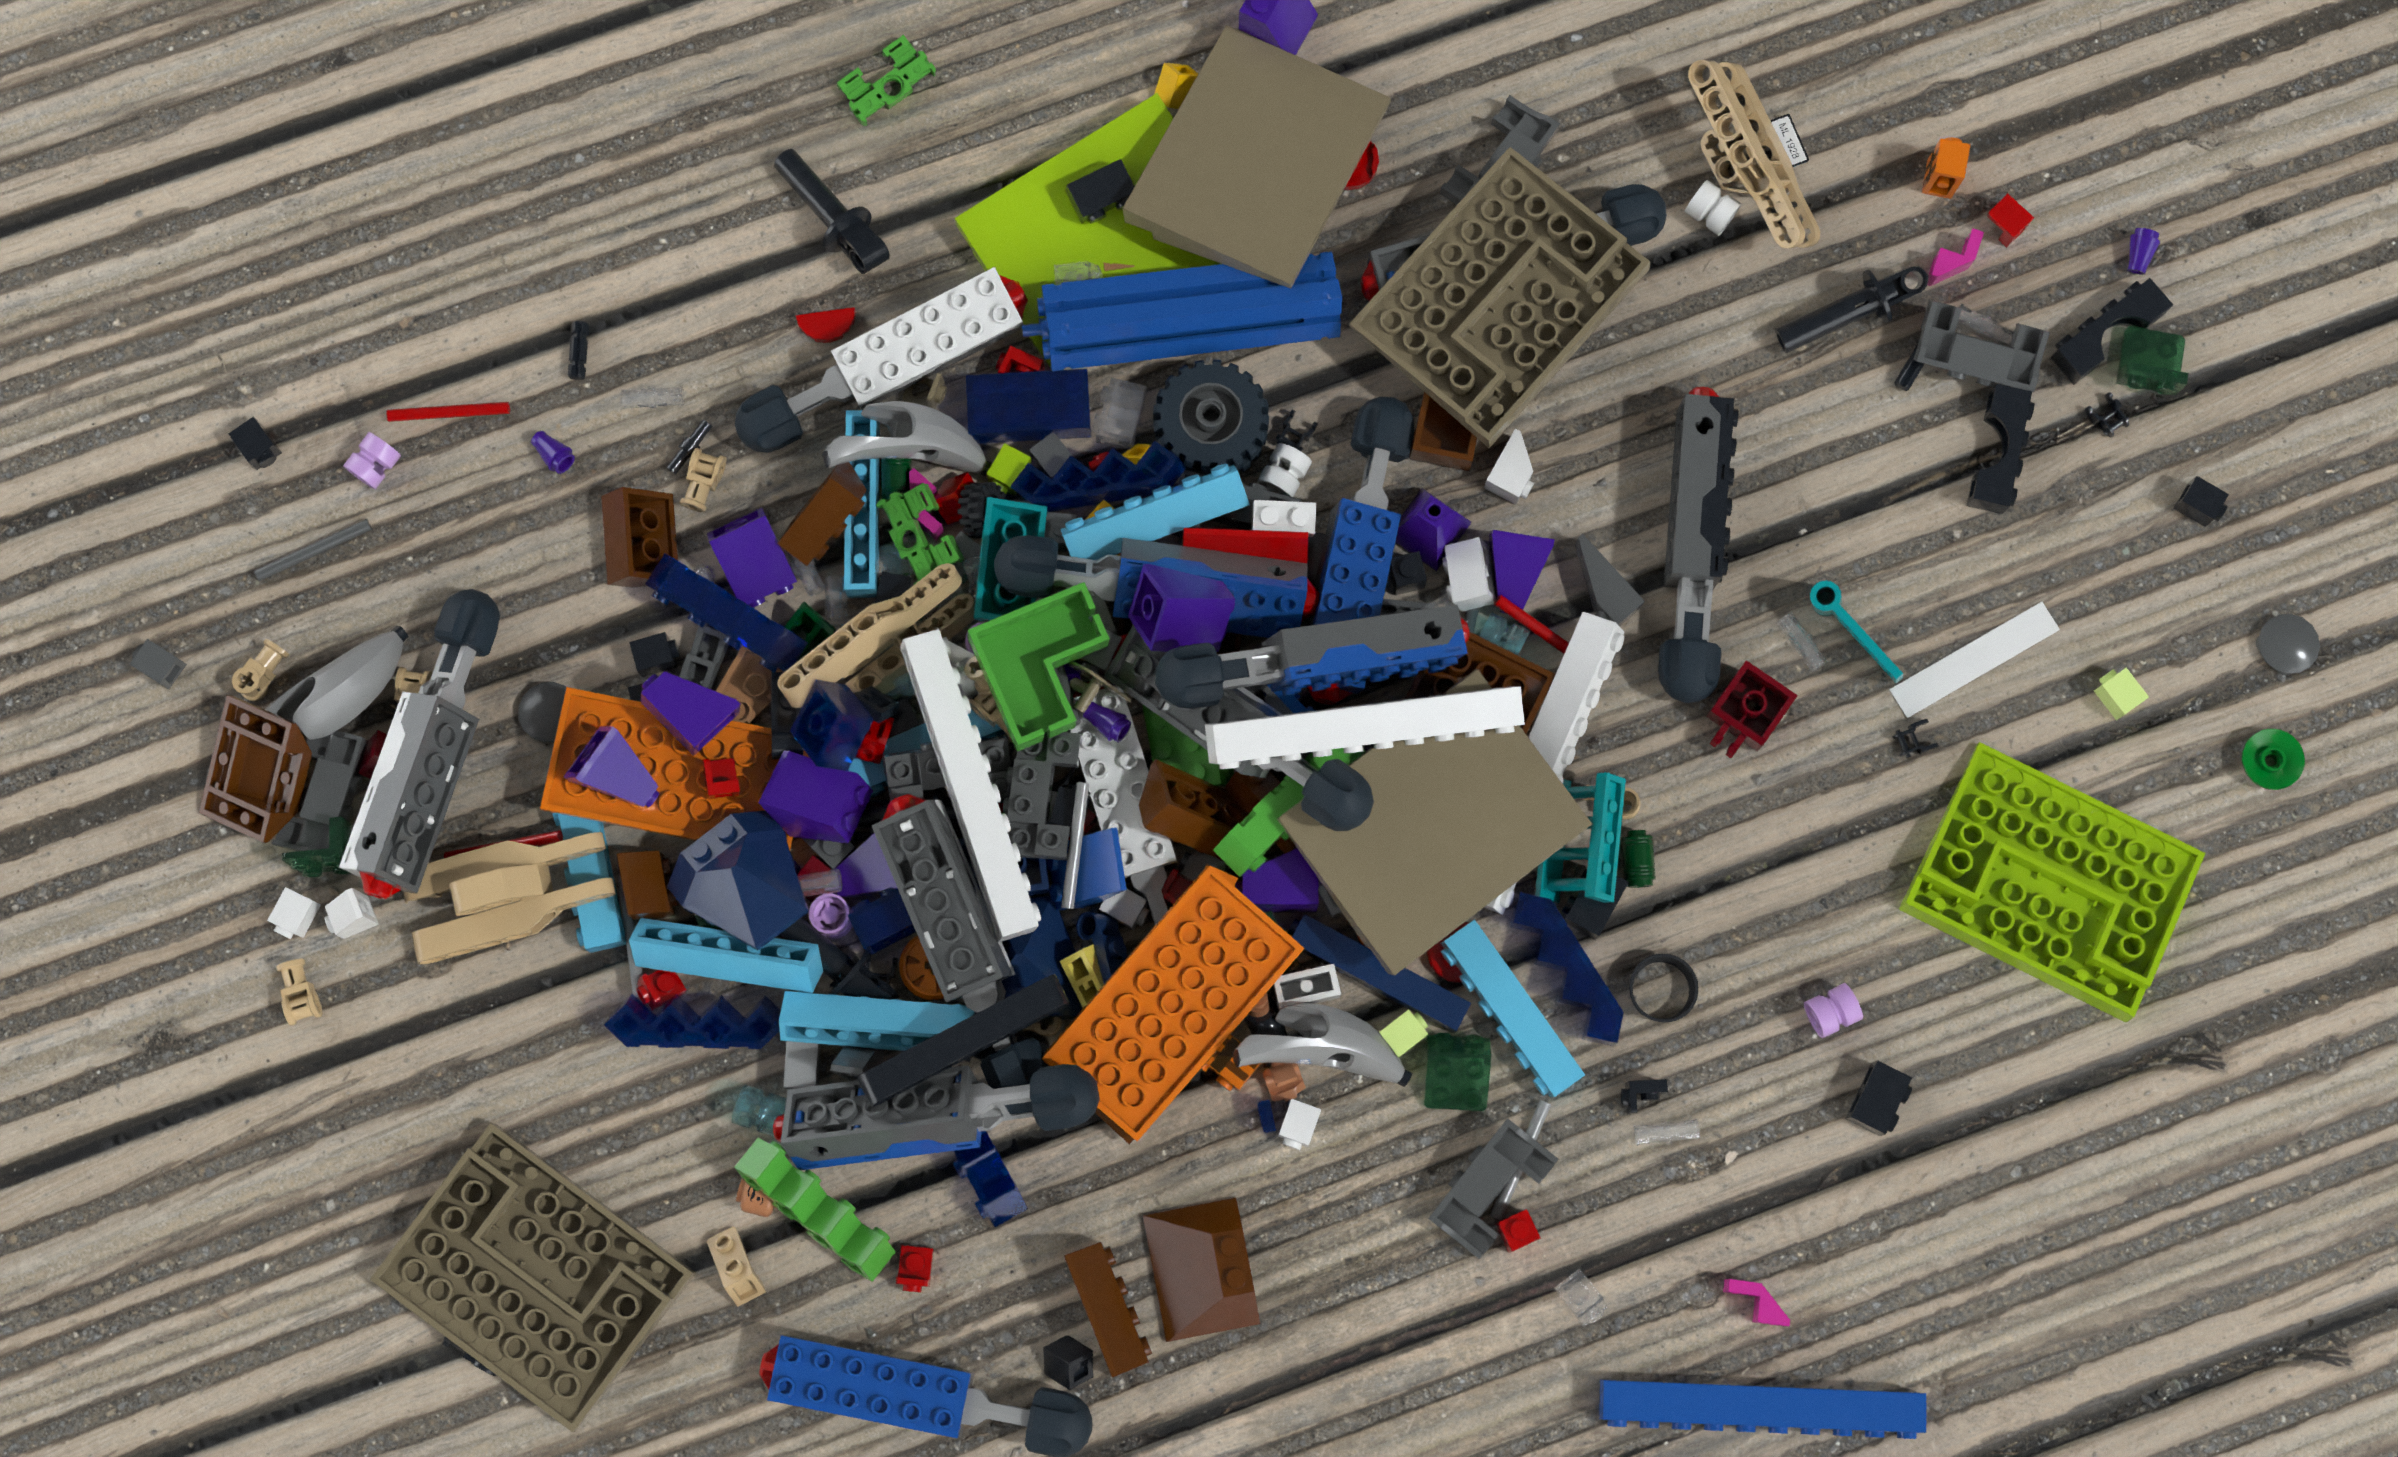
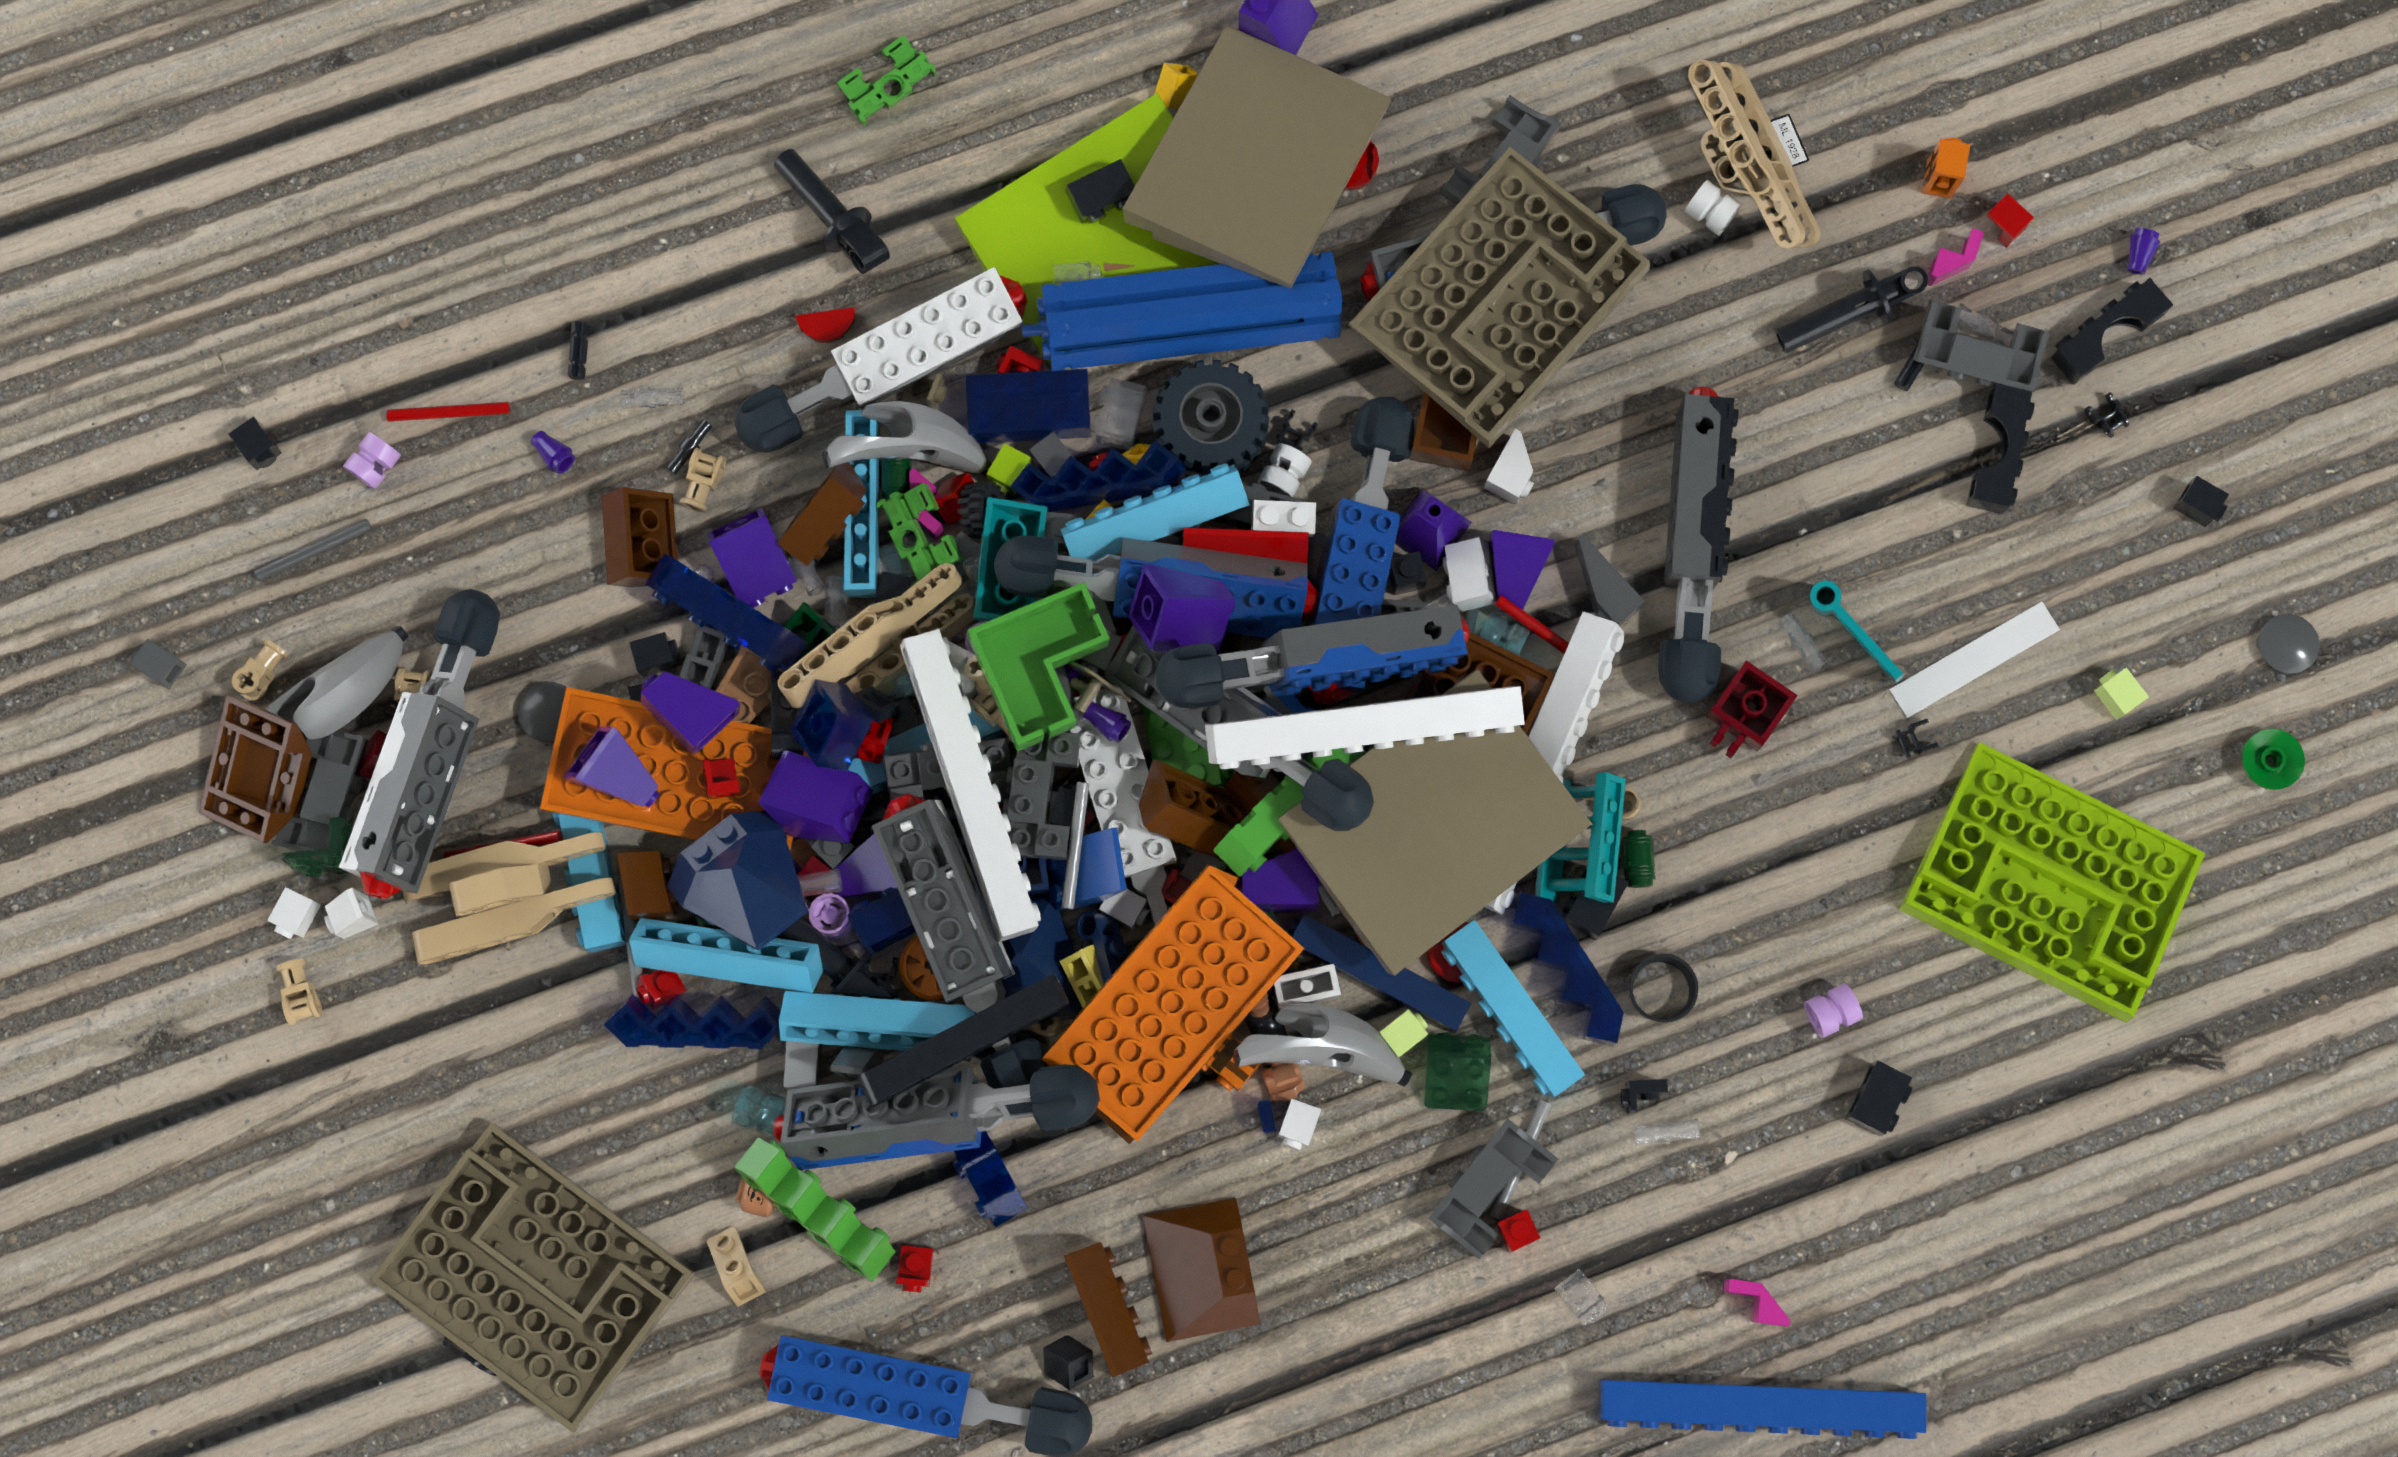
(2152, 361): clear green bracket -> none

